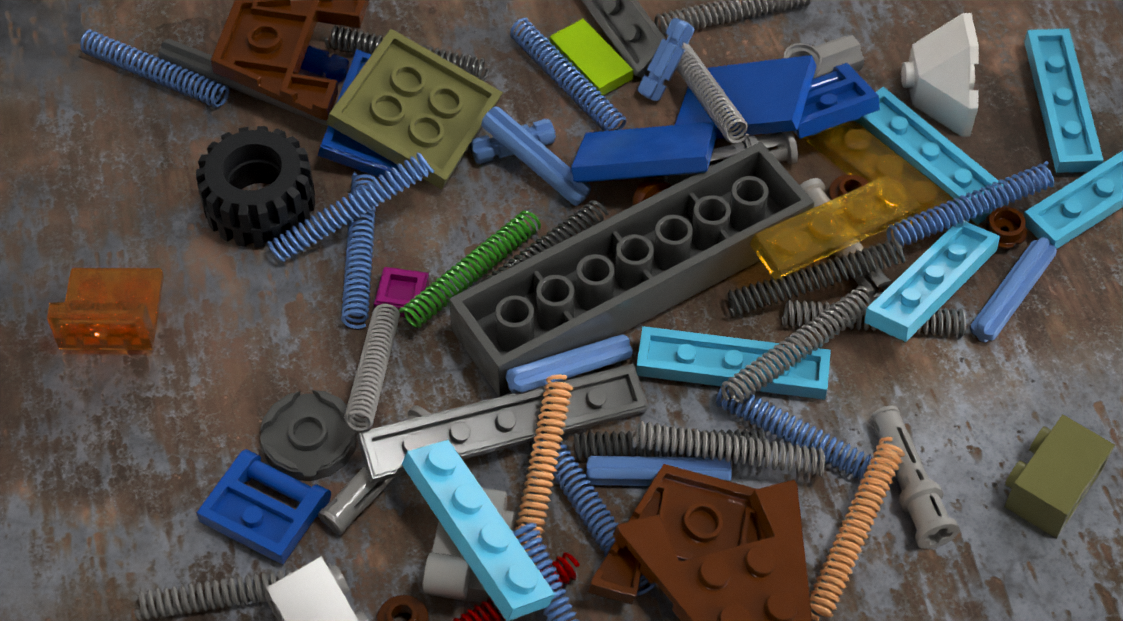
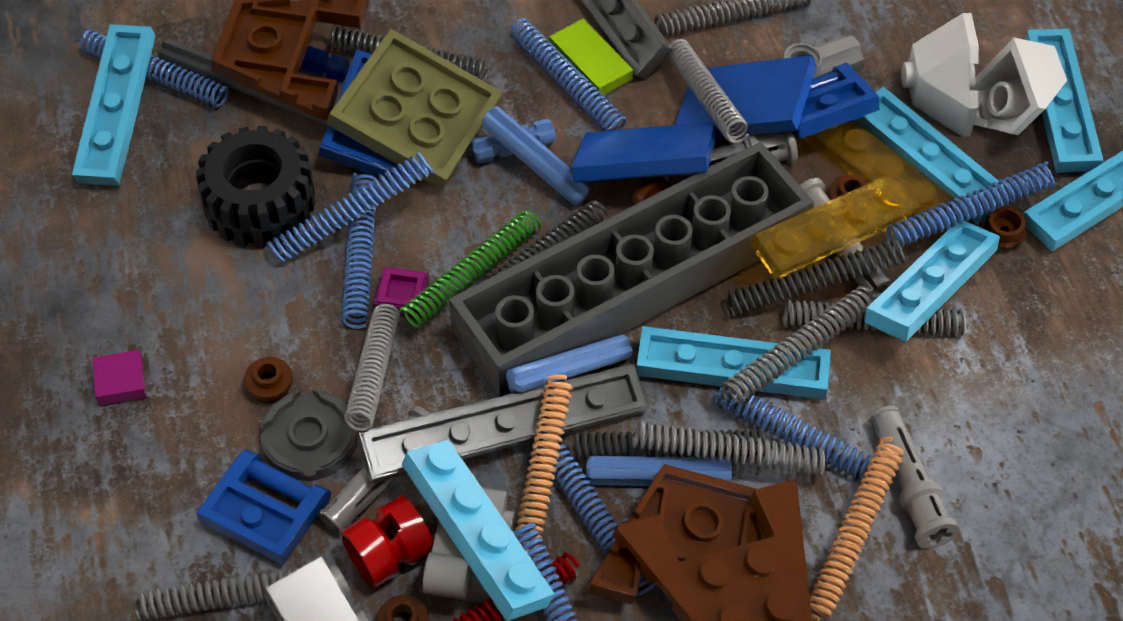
(108, 309): clear orange bracket -> none
(114, 105): none -> medium azure plate
(119, 377): none -> magenta tile
(272, 389): none -> reddish brown plate
(384, 543): none -> red wheel
(666, 59): medium blue axle -> none
(1013, 290): medium blue axle -> none
(1017, 85): none -> white slope
(1057, 475): olive brick -> none

